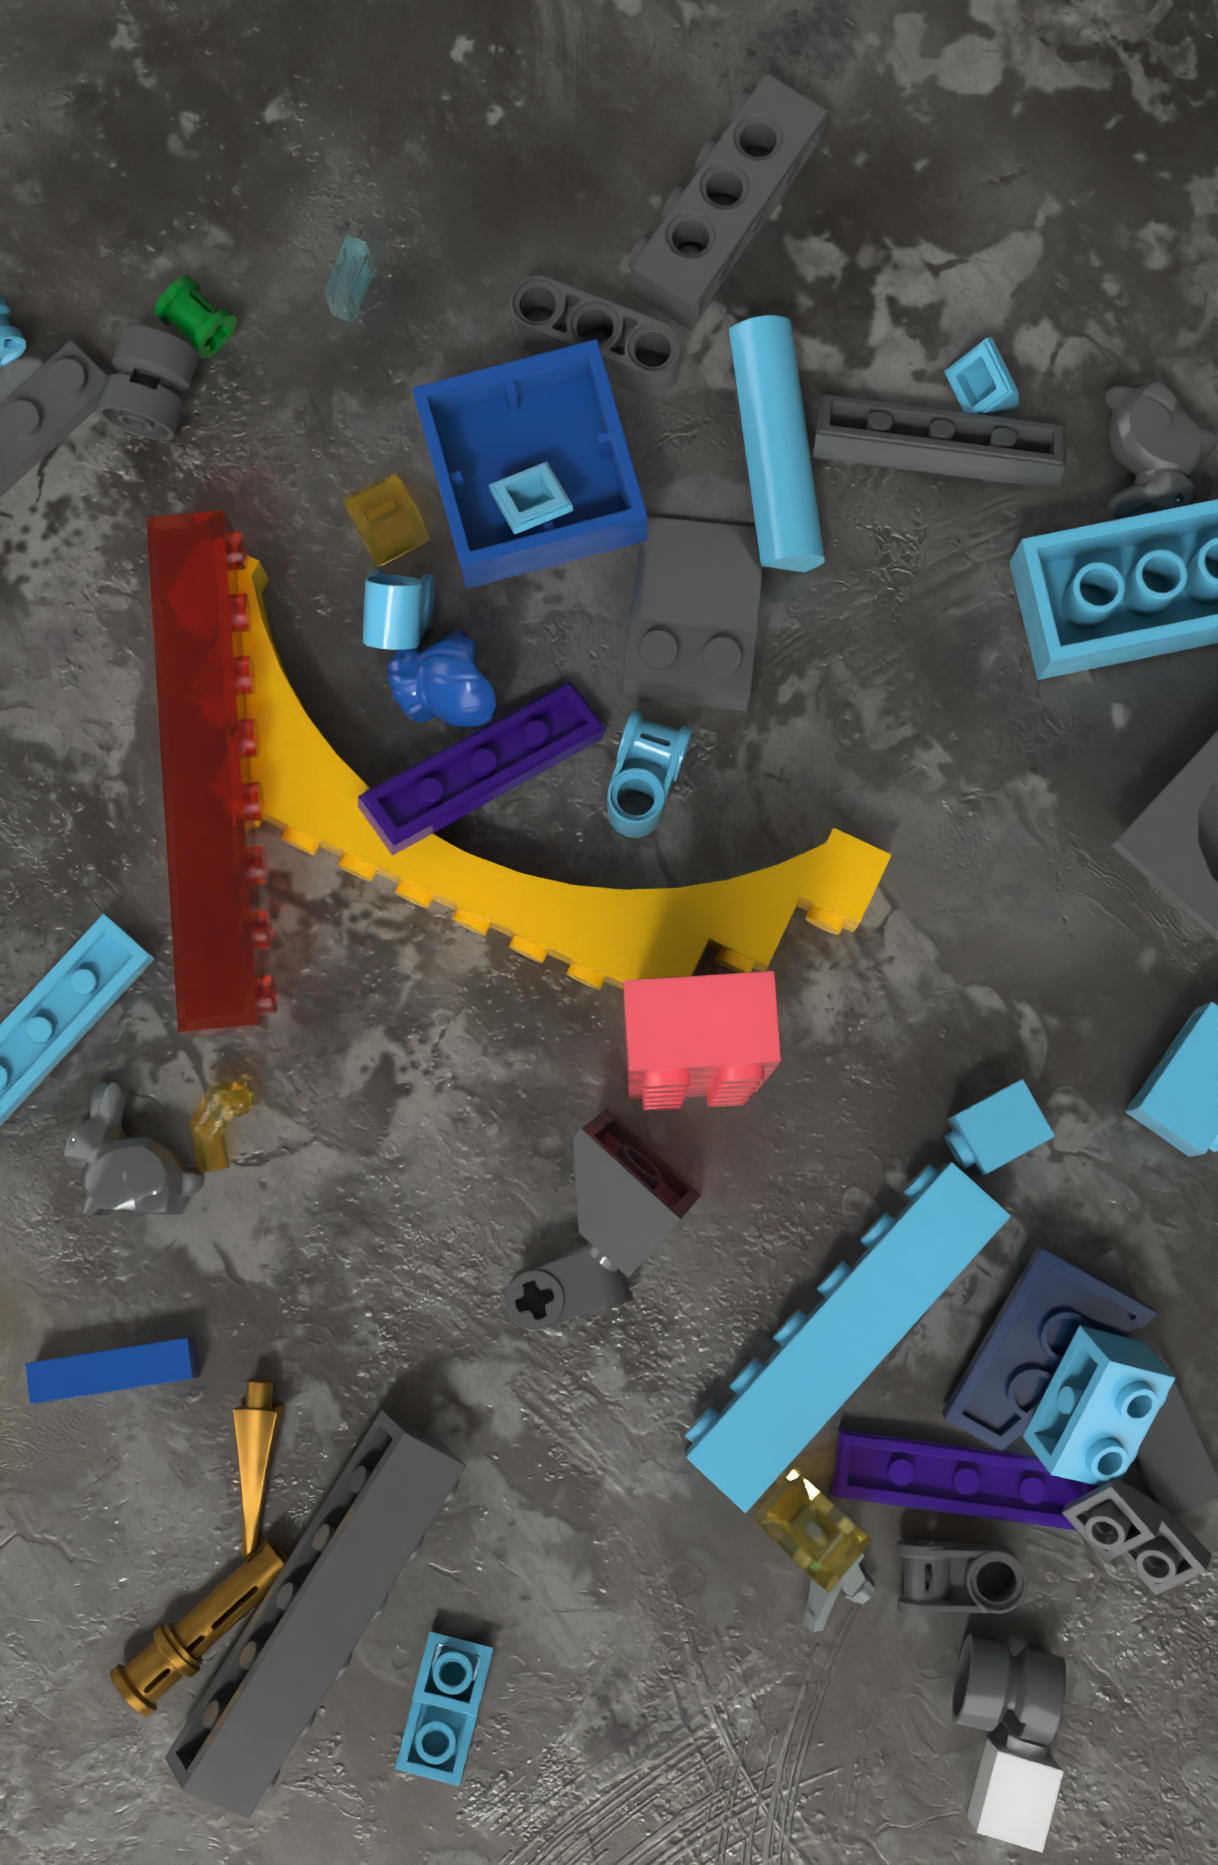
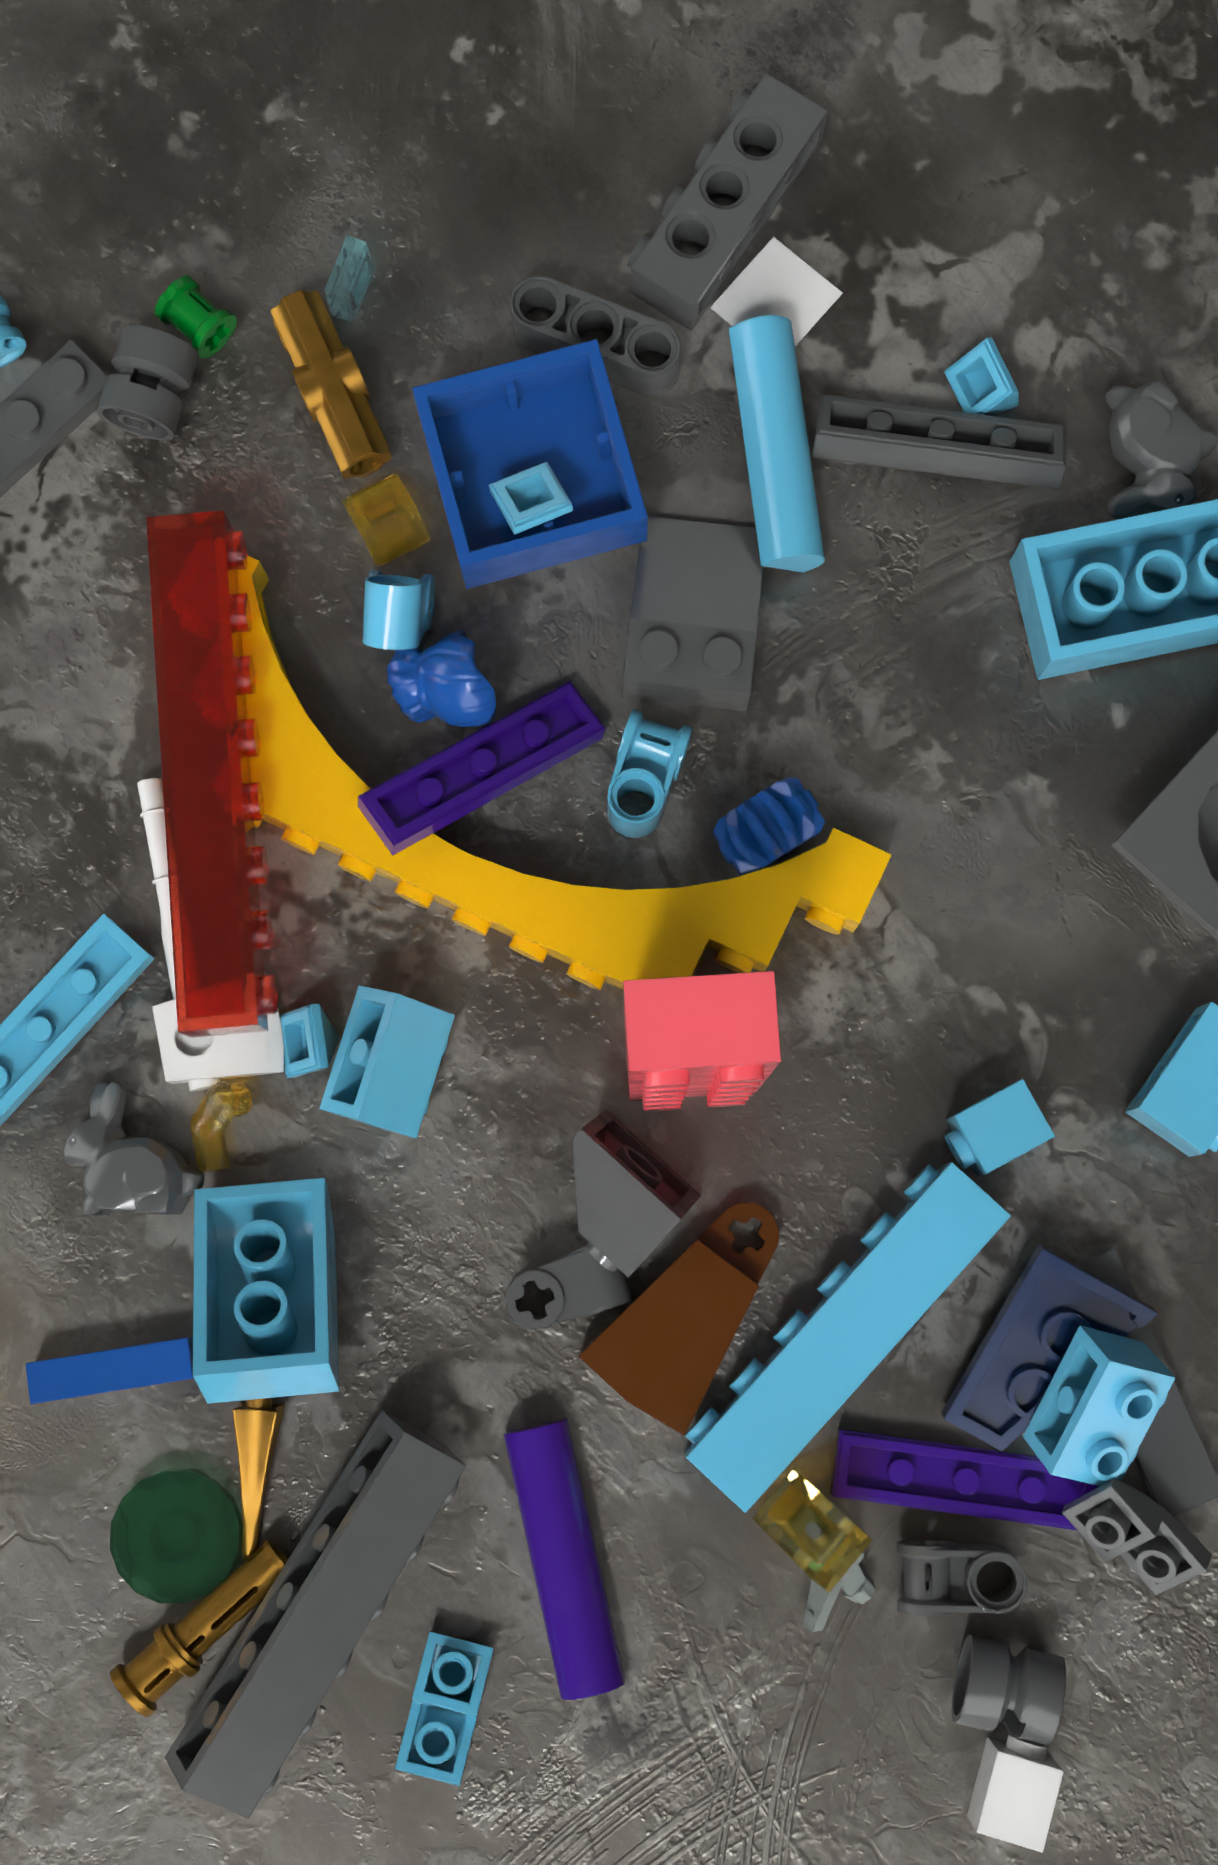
(176, 1536): none -> clear green tile
(208, 1058): none -> white piece
(265, 1291): none -> medium azure brick
(307, 1040): none -> medium azure slope
(330, 384): none -> pearl gold piece
(387, 1061): none -> medium azure brick
(564, 1560): none -> dark purple brick
(679, 1328): none -> reddish brown piece
(768, 826): none -> blue gear
(778, 285): none -> white sticker

